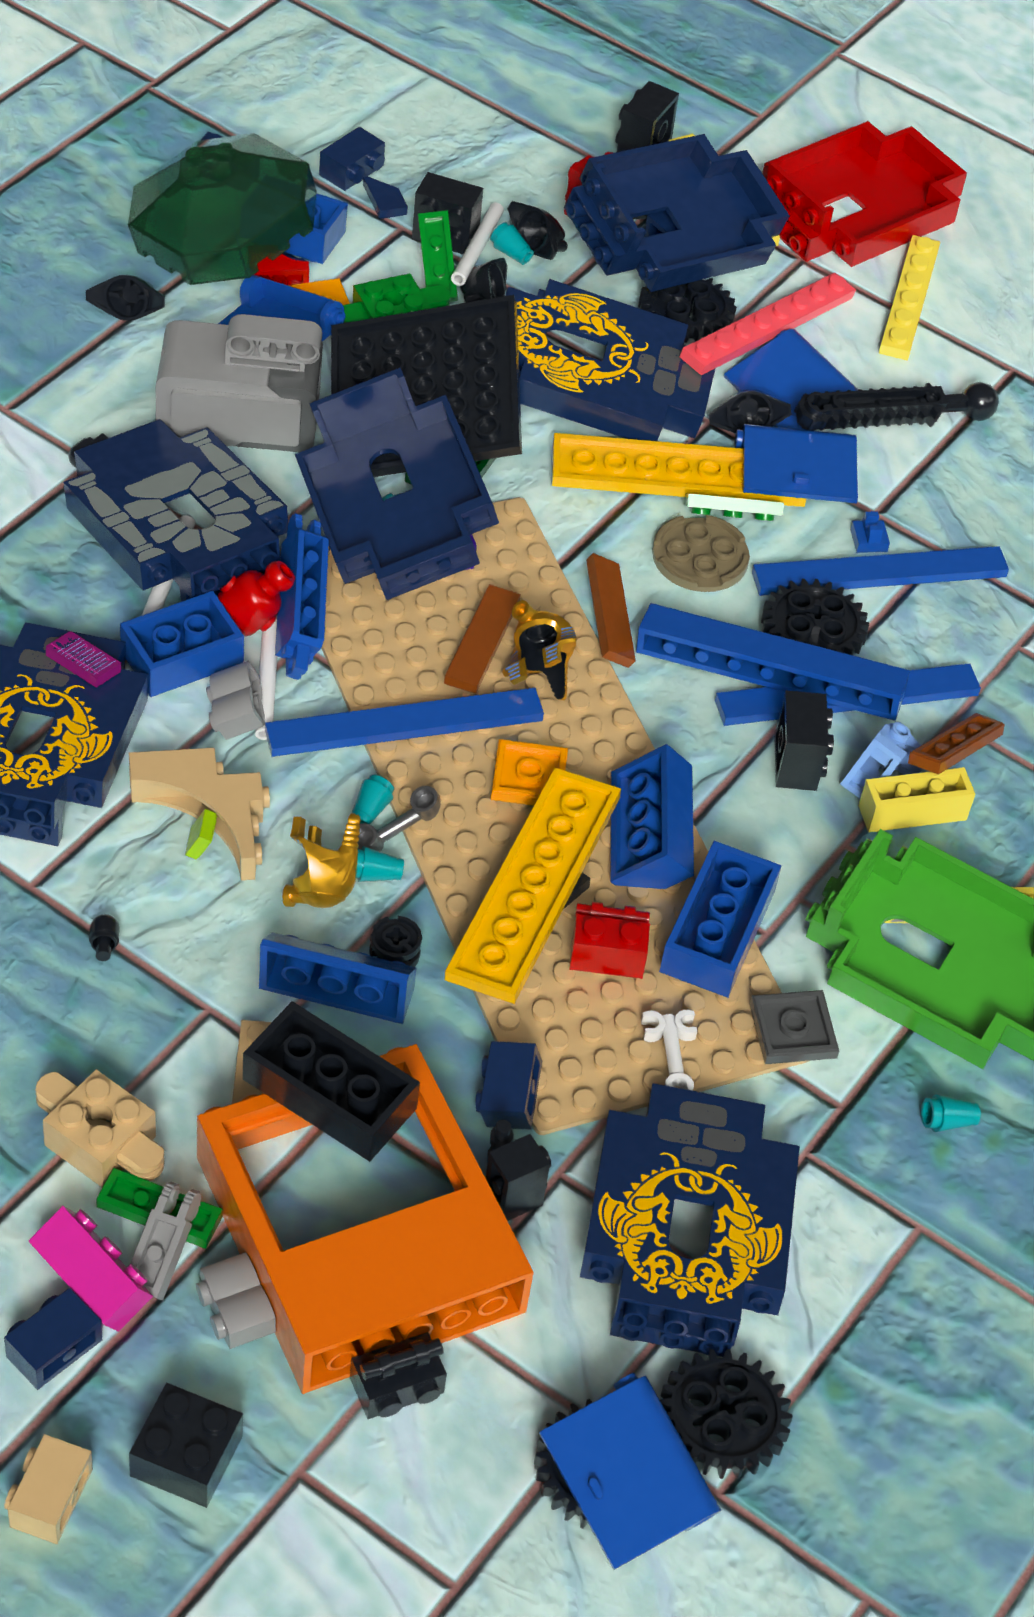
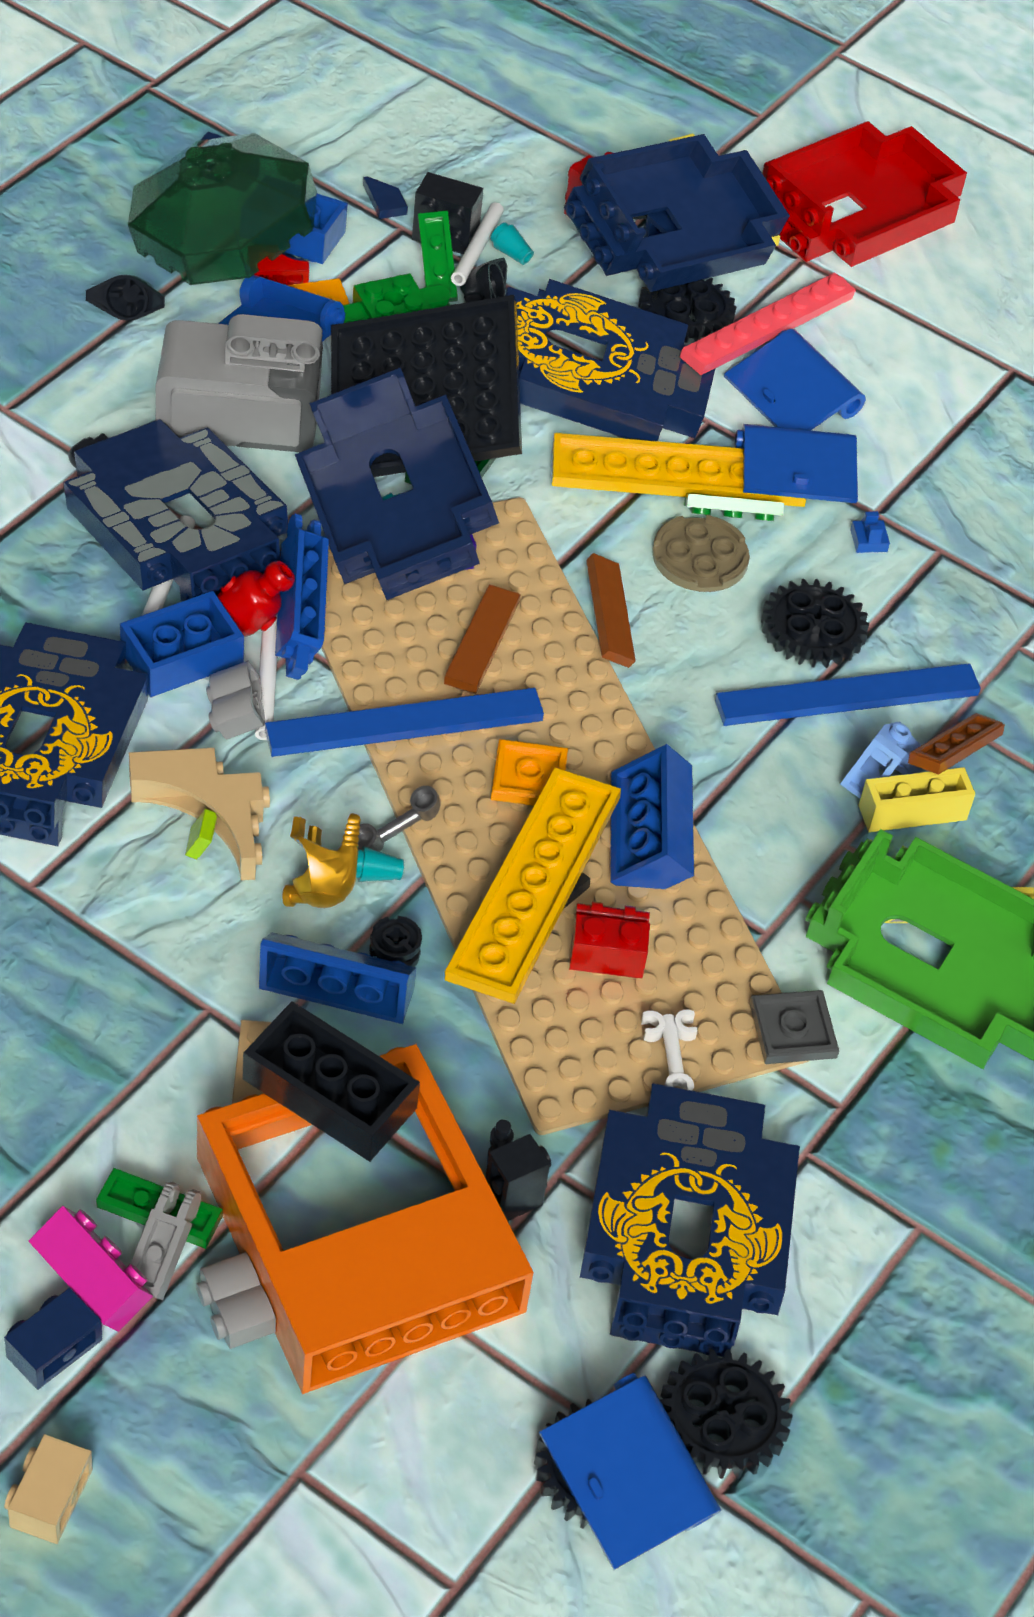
(82, 1136): tan brick -> none
(83, 659): magenta tile -> none
(104, 936): black cylinder -> none
(186, 1445): black brick -> none
(352, 158): dark blue brick -> none
(373, 798): teal cone -> none
(399, 1375): black brick -> none
(509, 1084): dark blue brick -> none
(538, 229): black hat -> none
(541, 646): piece -> none
(647, 117): black brick -> none
(720, 919): blue brick -> none
(749, 408): black hat -> none
(772, 661): blue brick -> none
(802, 740): black brick -> none
(884, 569): blue tile -> none
(892, 406): black gear -> none
(909, 297): light yellow plate -> none
(948, 1113): teal cone -> none

